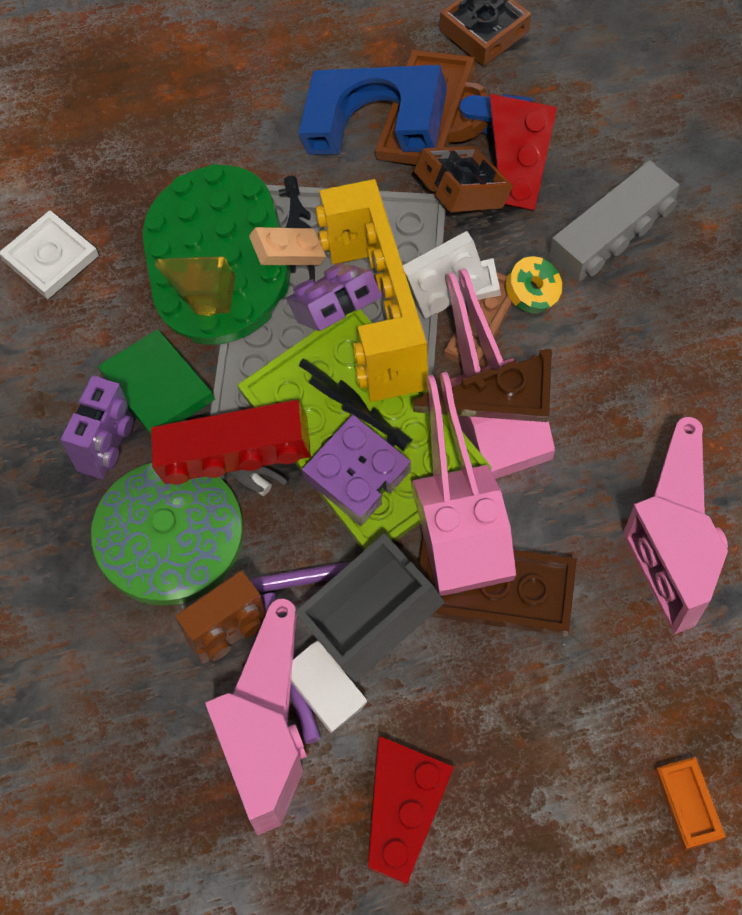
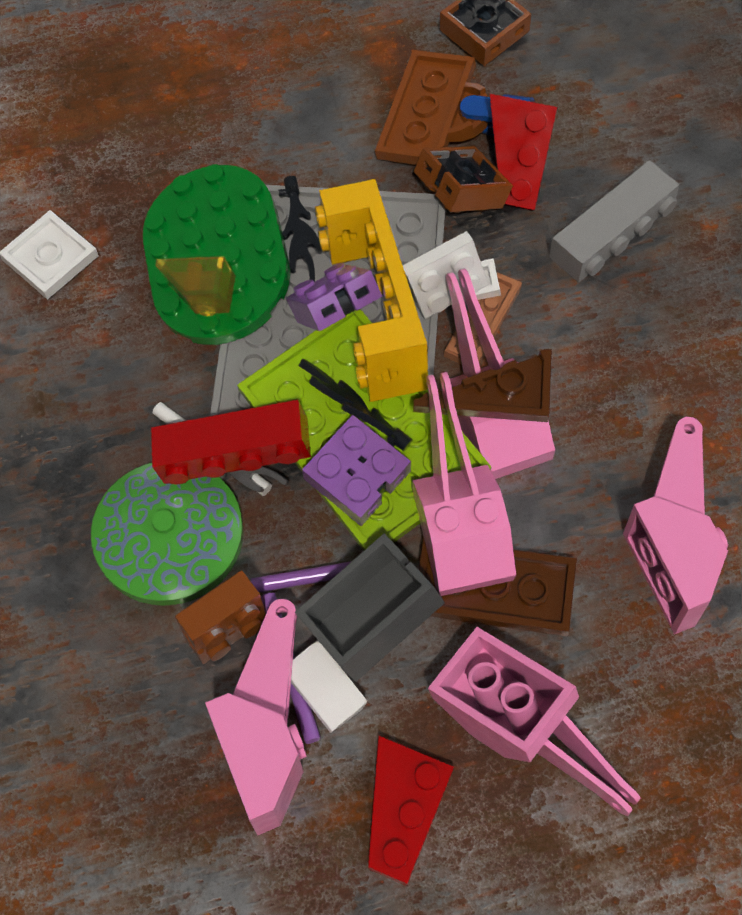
(97, 428): medium lavender piece -> none
(156, 382): green tile -> none
(287, 246): light nougat plate -> none
(340, 92): blue arch -> none
(517, 707): none -> bright pink slope
(524, 294): yellow piece -> none
(690, 803): orange tile -> none

